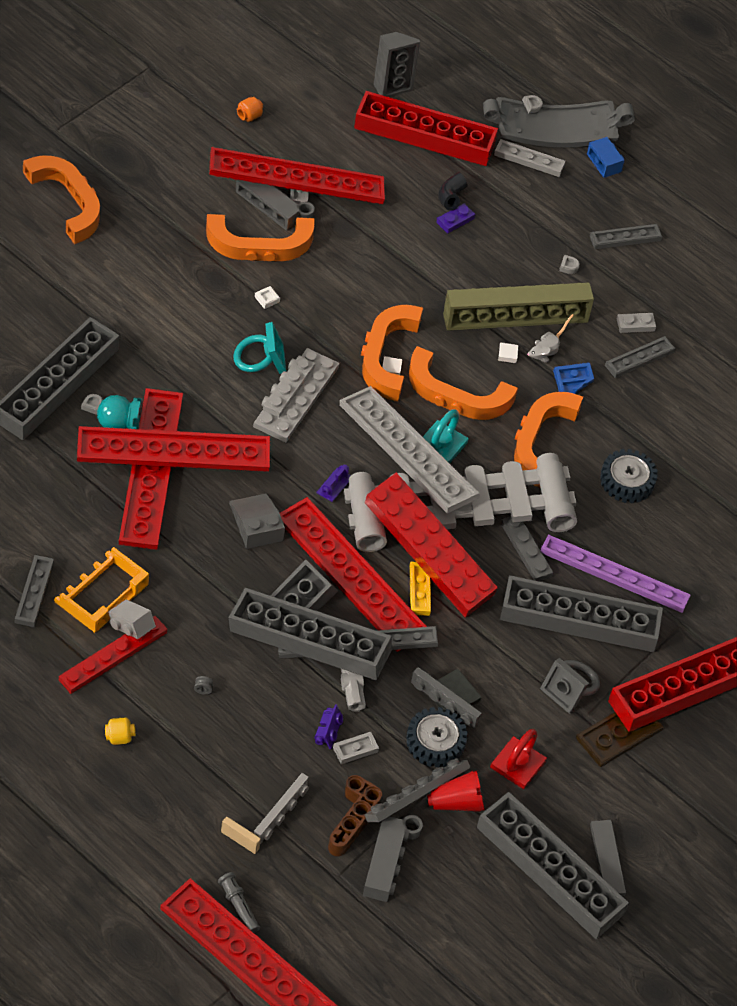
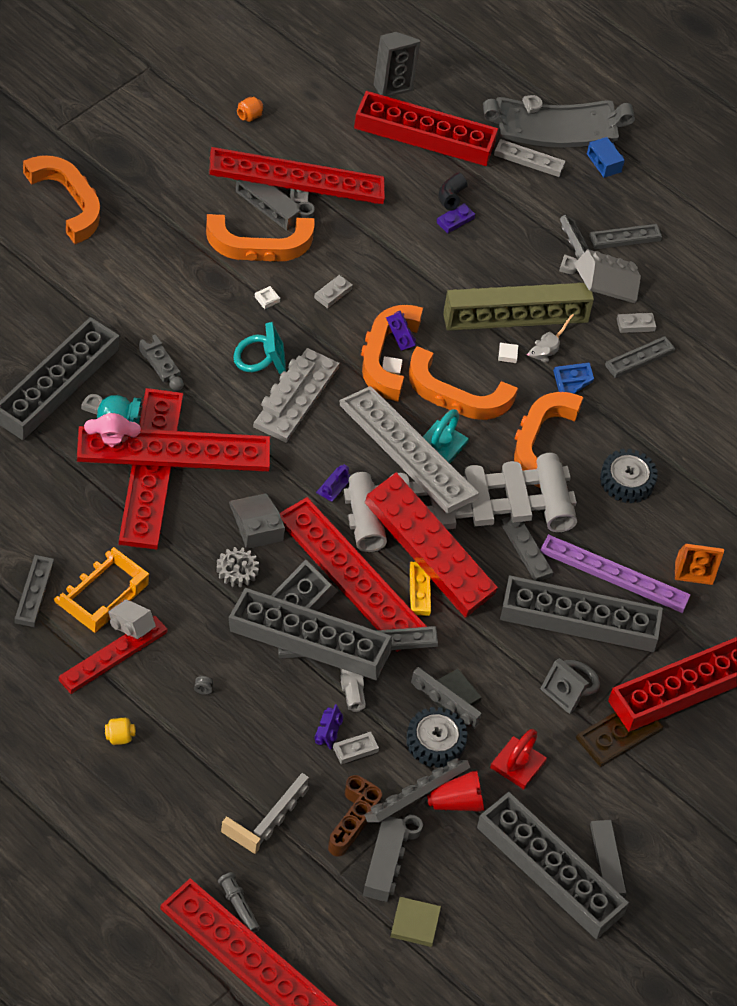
(112, 428): none -> bright pink head
(161, 363): none -> dark grey plate
(228, 570): none -> light grey gear
(333, 291): none -> light grey plate
(401, 331): none -> dark purple hinge
(415, 921): none -> olive tile
(574, 234): none -> plate
(609, 275): none -> light grey slope
(698, 563): none -> orange slope

